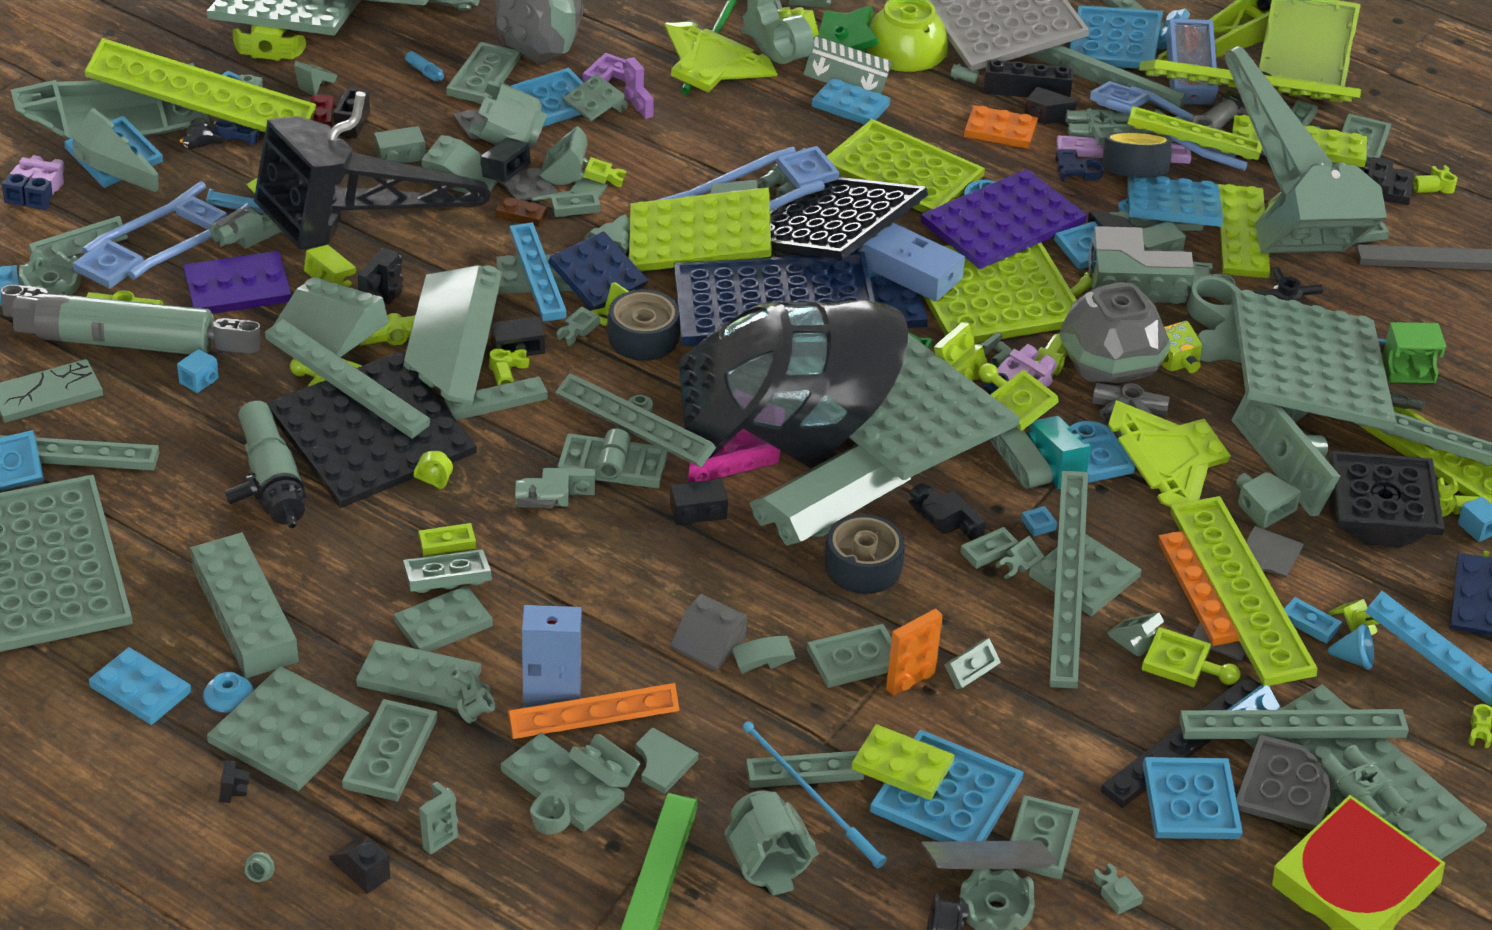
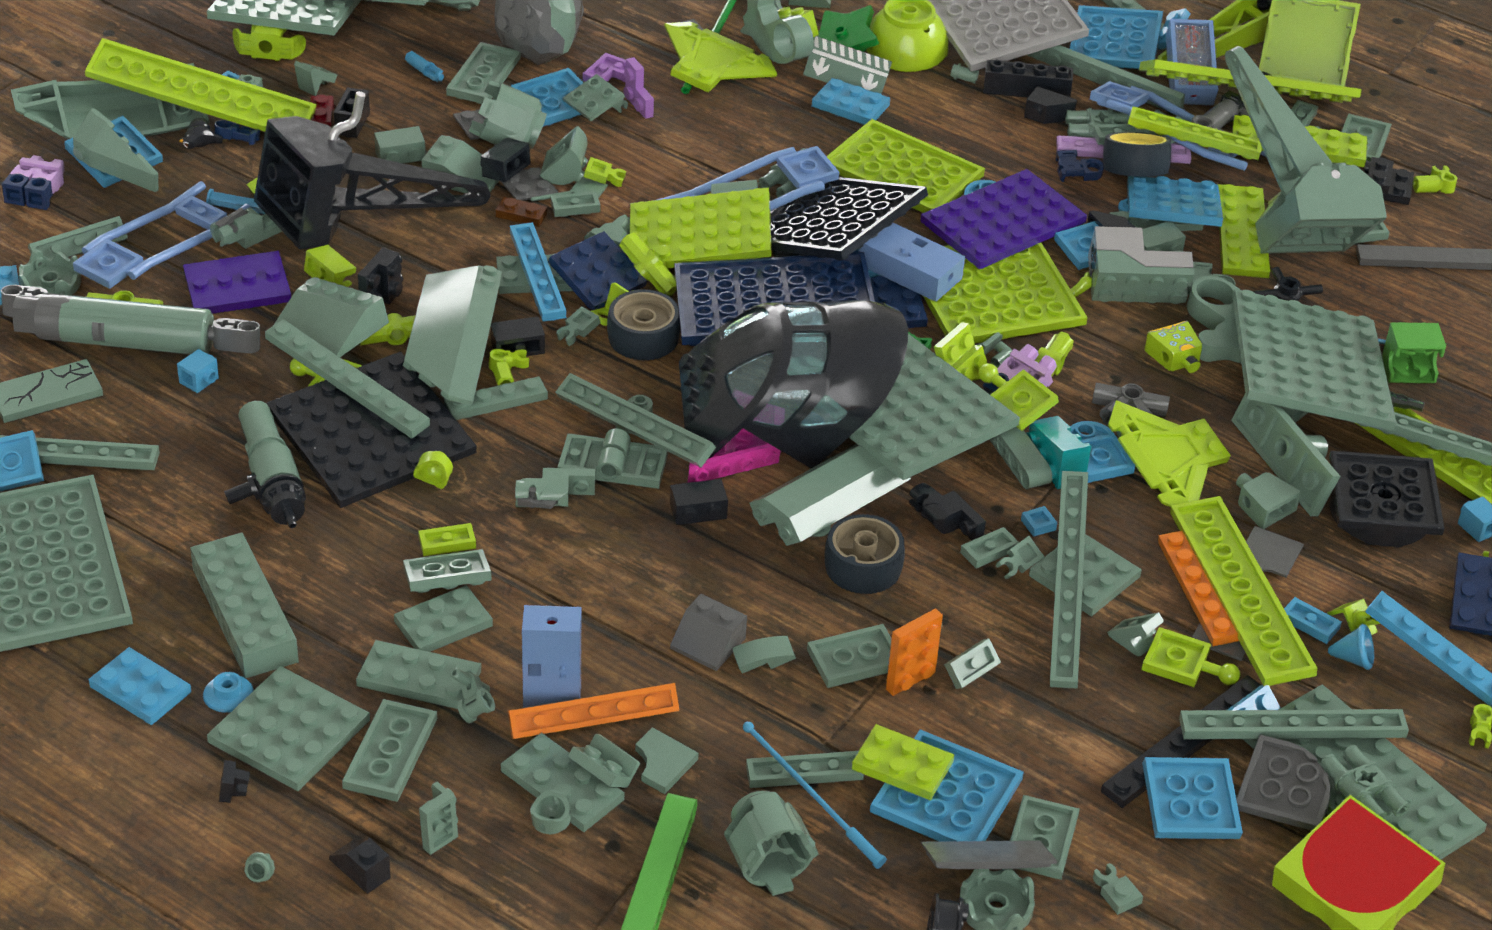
(649, 264): none -> lime piece
(1001, 127): orange plate -> none
(1114, 335): dark grey rock -> none
(1447, 501): lime bar -> none

